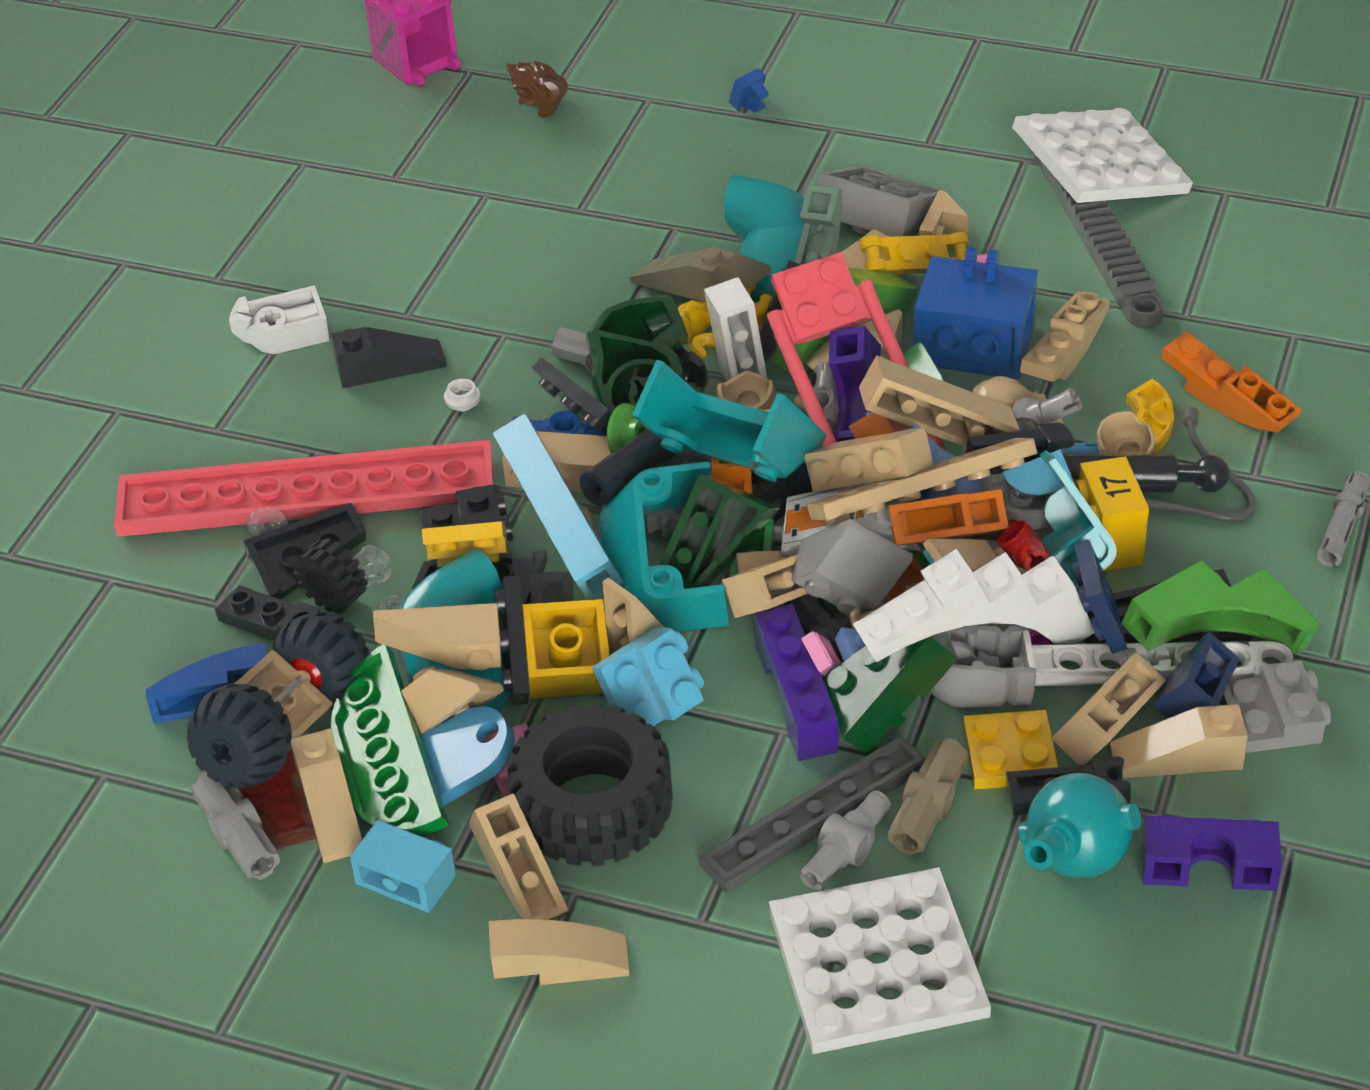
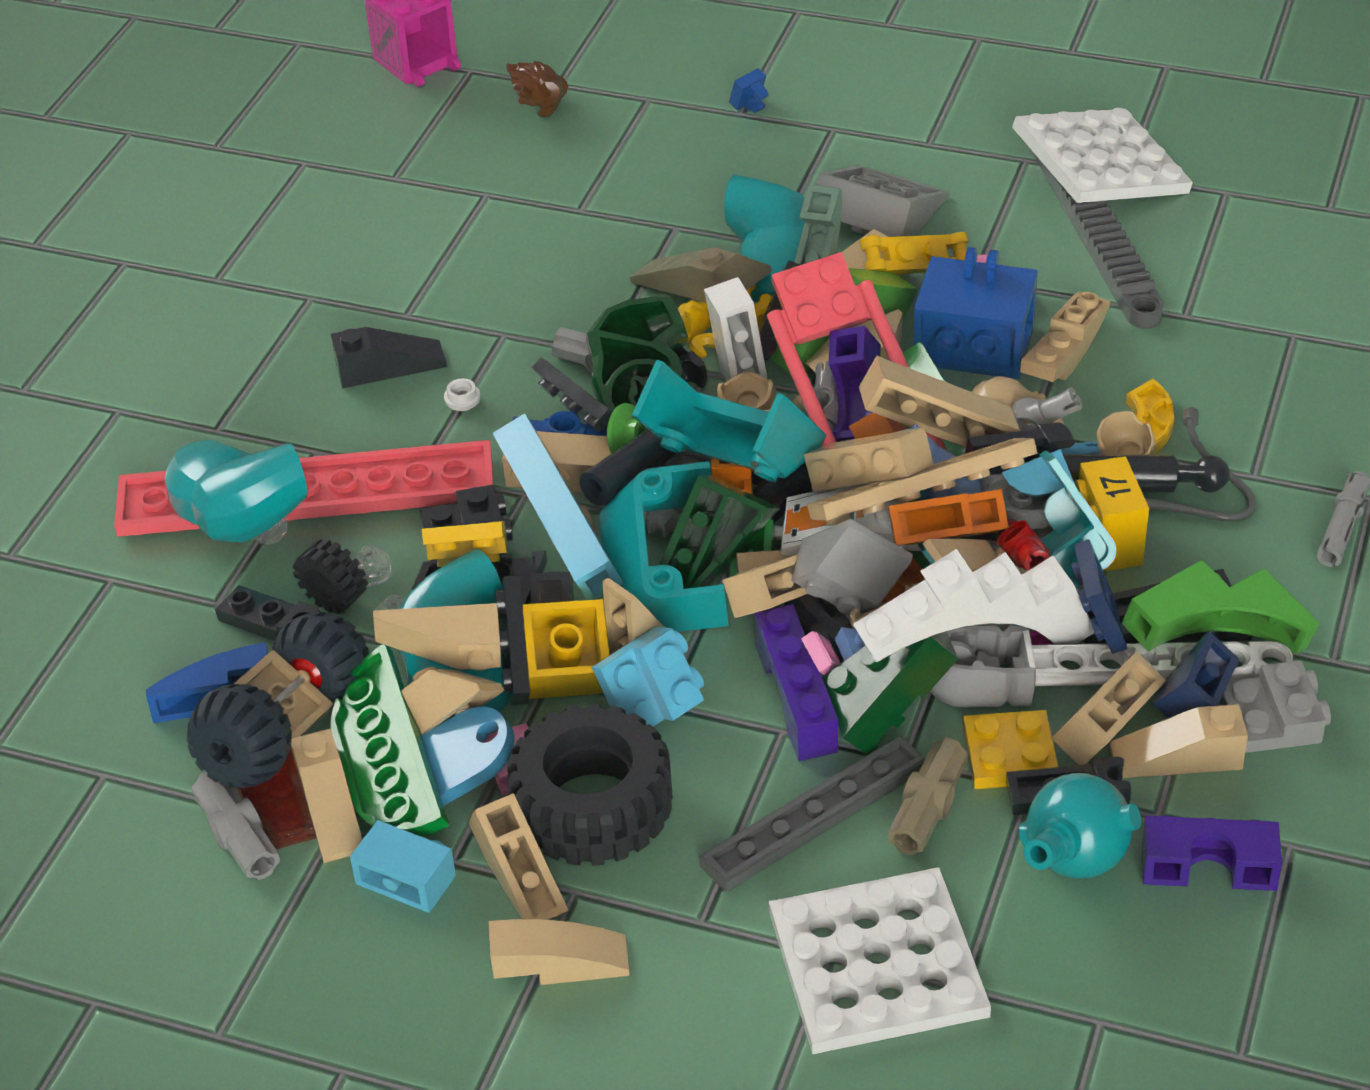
(234, 491): none -> teal piece
(277, 550): black wing -> none
(281, 321): white piece -> none
(845, 840): light grey pin -> none
(944, 217): tan slope -> none
(1234, 393): orange slope -> none

